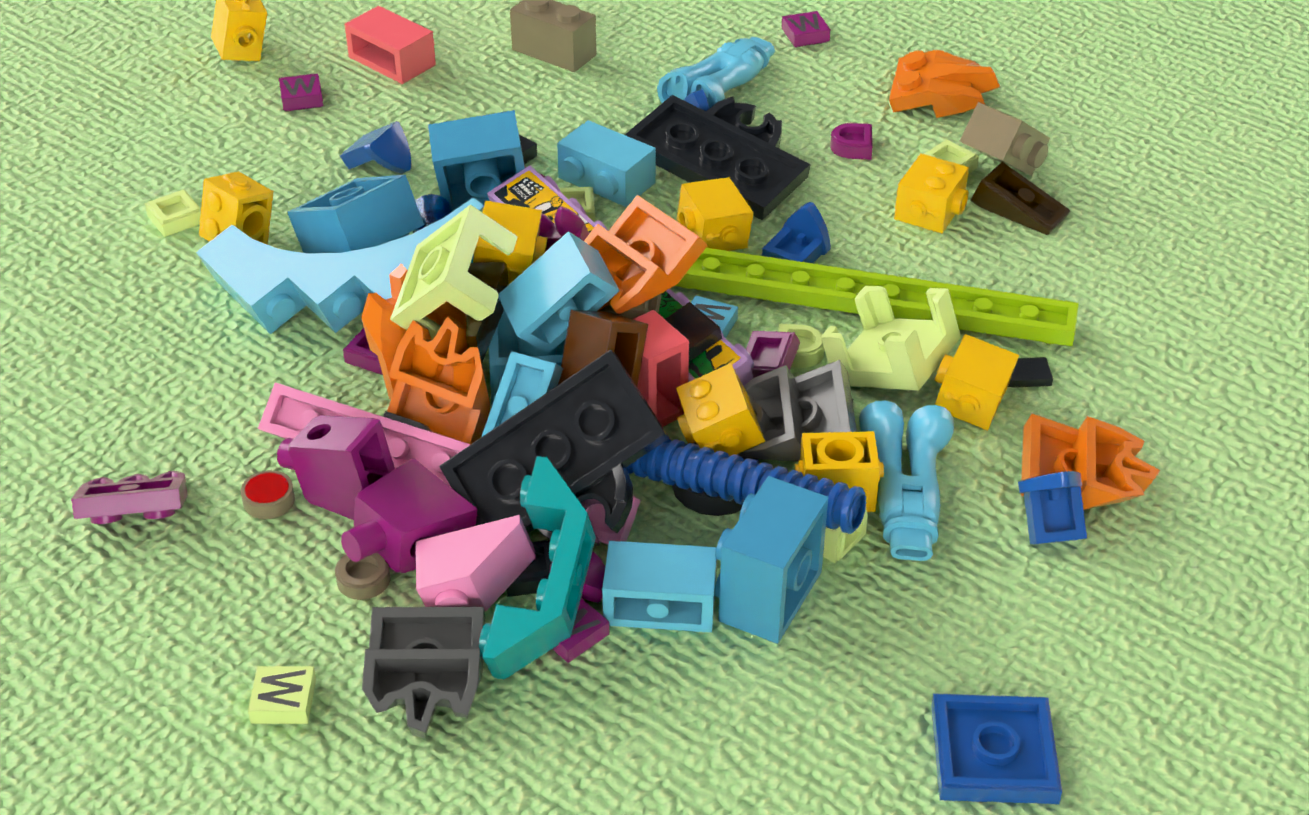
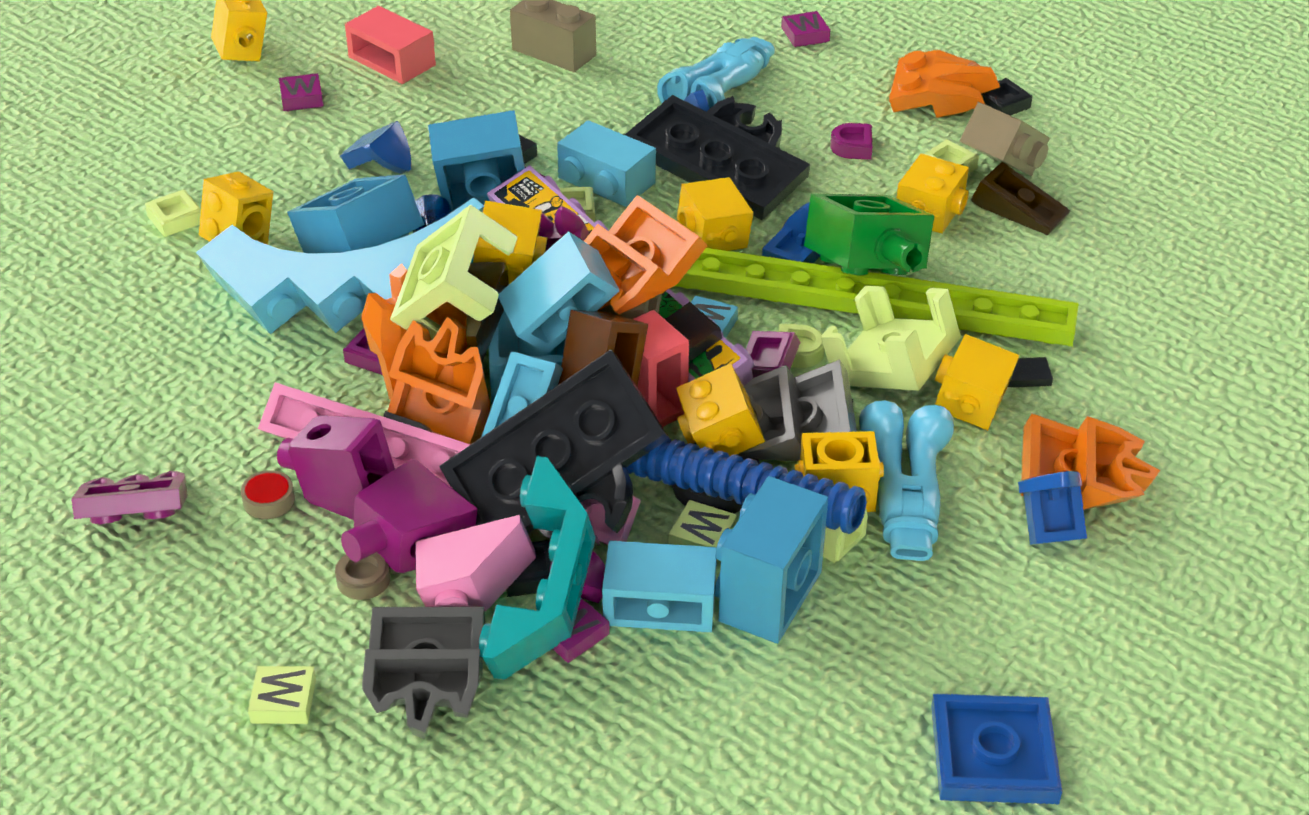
(701, 525): none -> yellowish green tile
(869, 233): none -> green brick
(1008, 98): none -> black tile

